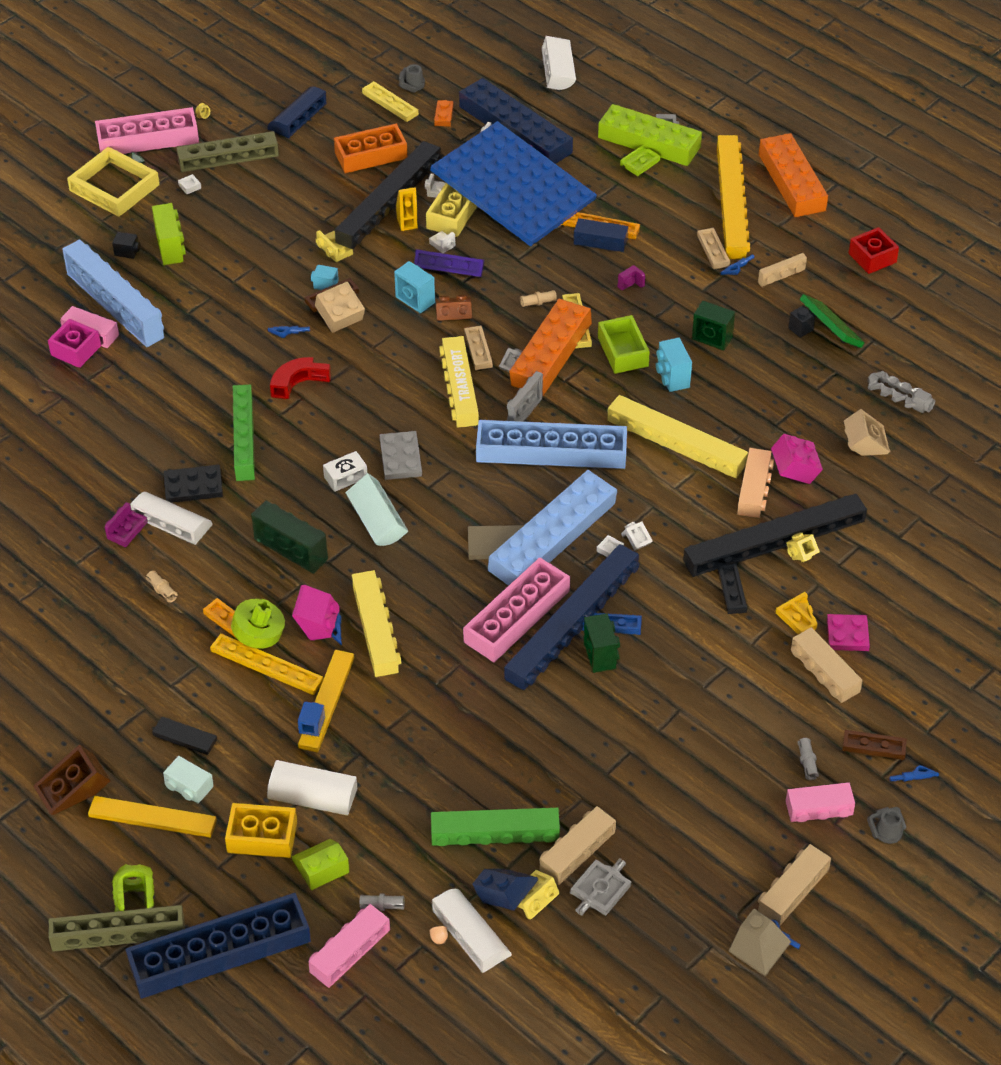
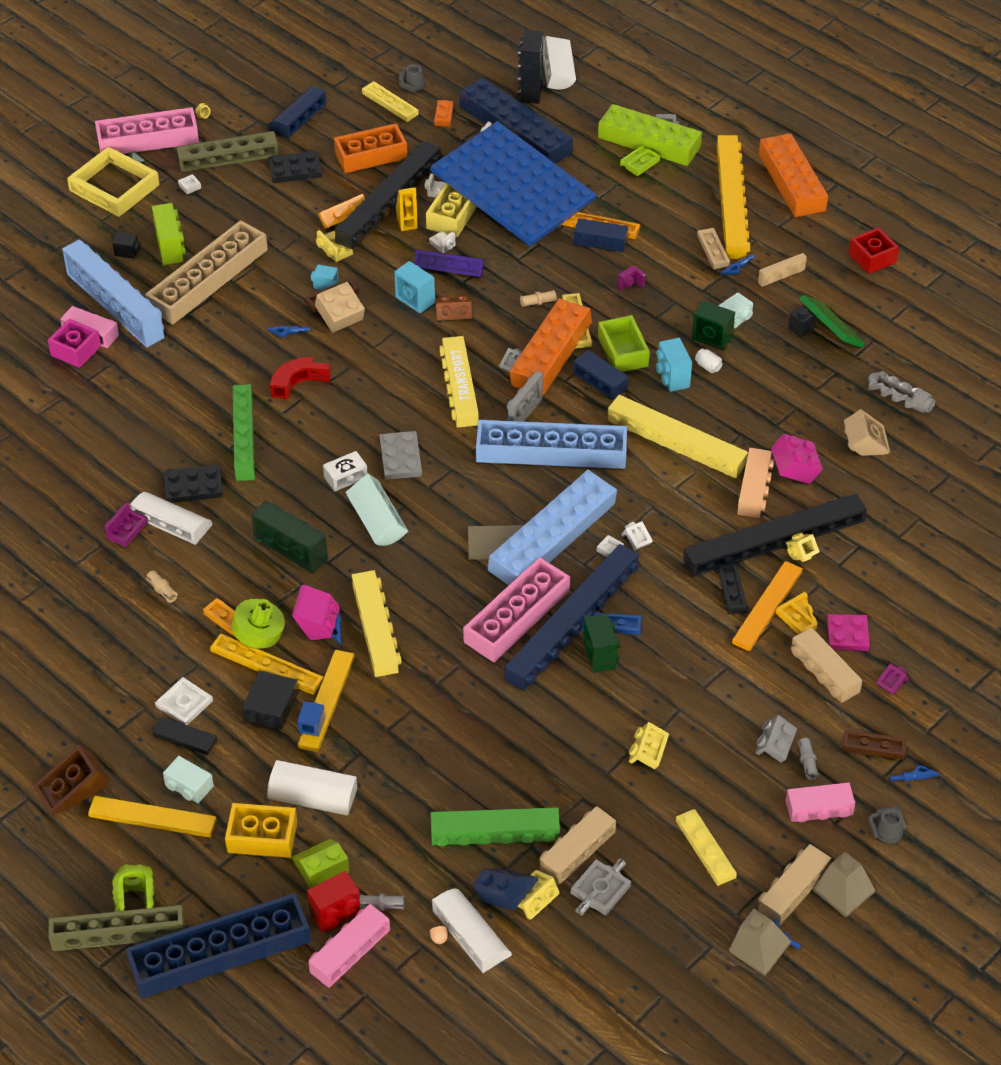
(184, 701): none -> white tile
(207, 271): none -> tan brick
(270, 700): none -> black brick
(295, 167): none -> black plate
(334, 901): none -> red brick
(340, 212): none -> light orange plate
(478, 347): tan plate -> none
(531, 66): none -> black brick
(600, 375): none -> dark blue brick
(648, 745): none -> light yellow bracket
(706, 847): none -> light yellow plate
(708, 360): none -> white brick
(741, 306): none -> light aqua brick
(766, 606): none -> light orange tile
(776, 738): none -> light grey bracket
(845, 885): none -> dark tan slope
(892, 679): none -> magenta bracket

